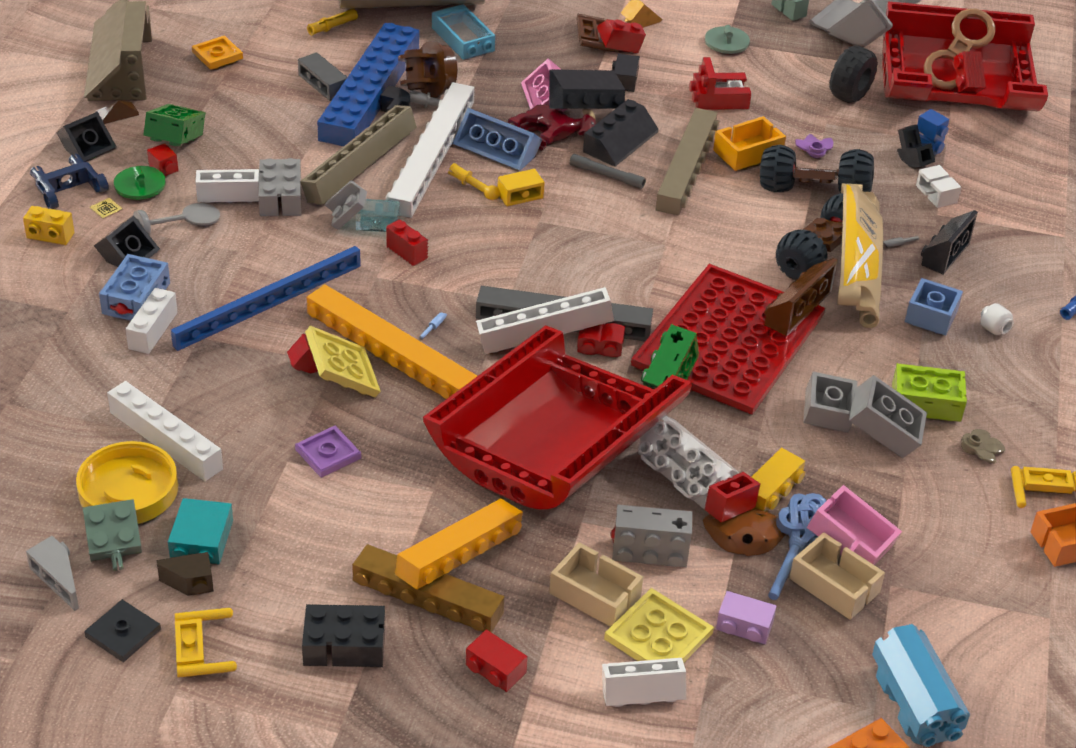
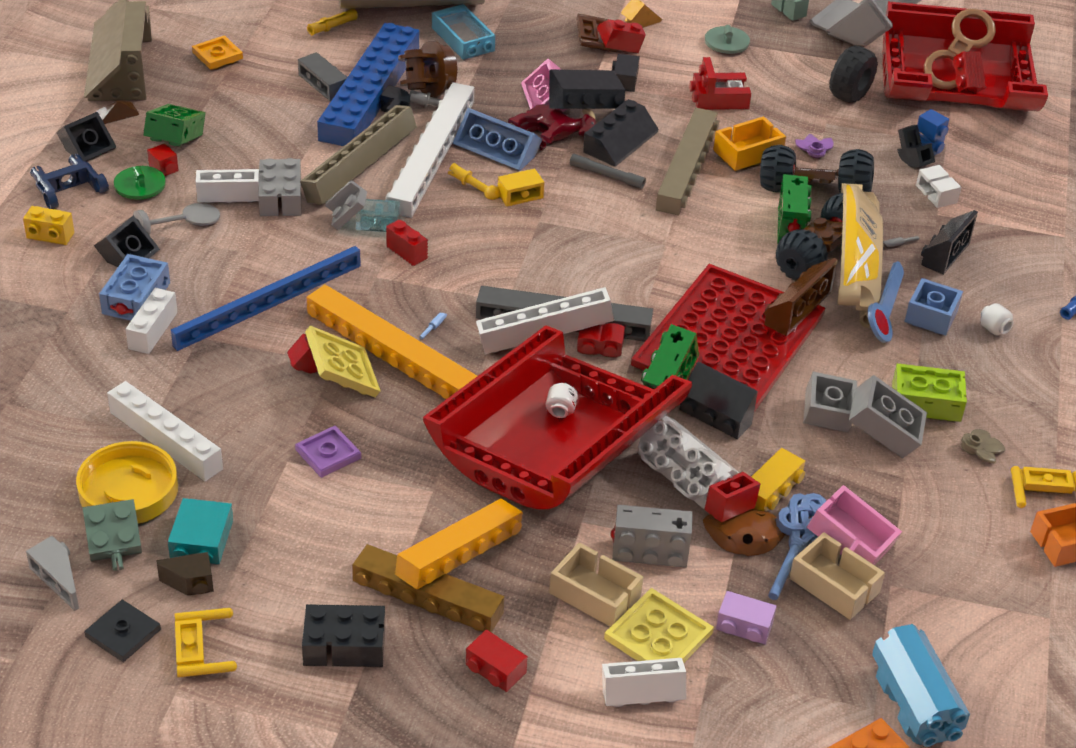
(105, 207): clear yellow sticker -> none
(561, 400): none -> white head
(720, 401): none -> black slope
(793, 205): none -> green piece
(880, 312): none -> medium blue piece

